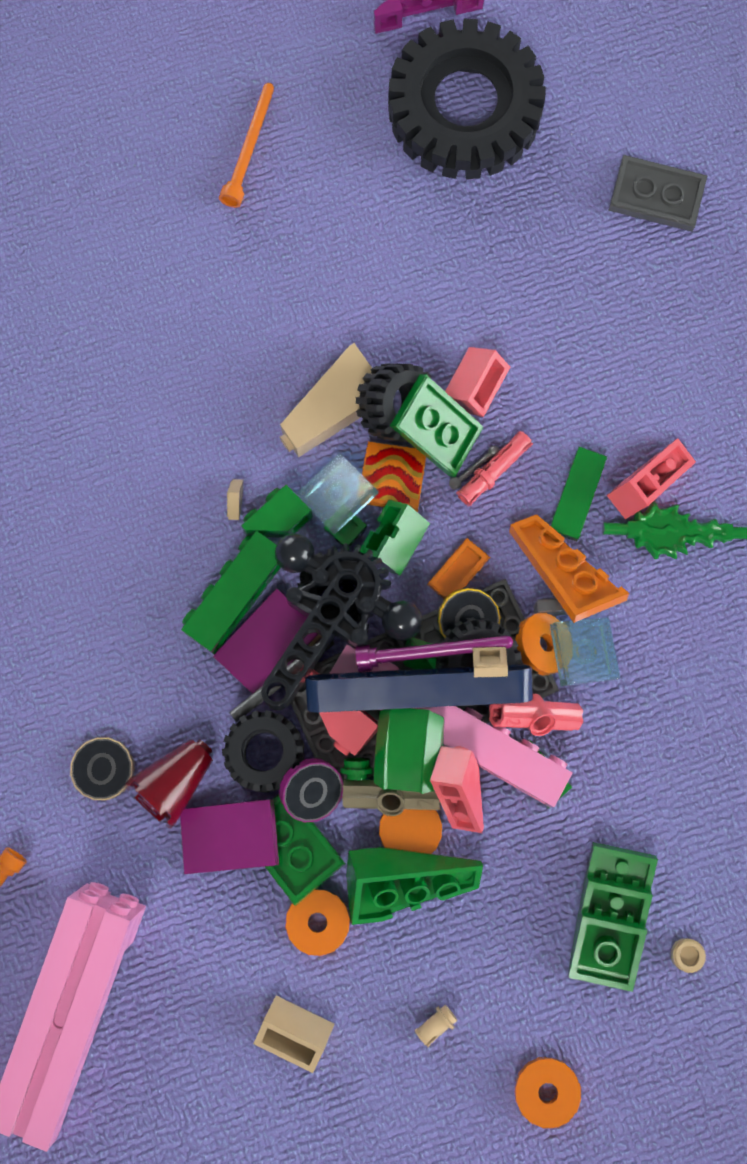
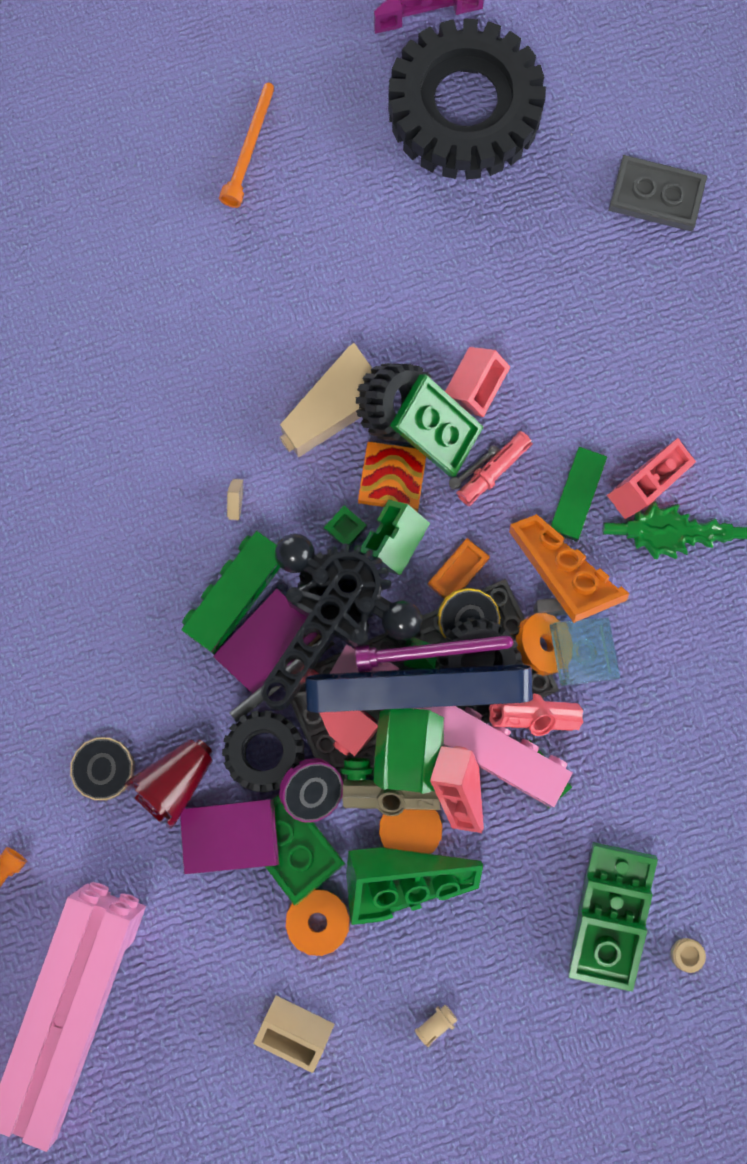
(279, 516): green slope -> none
(337, 493): clear light blue tile -> none
(490, 662): tan tile -> none
(564, 1104): orange tile -> none

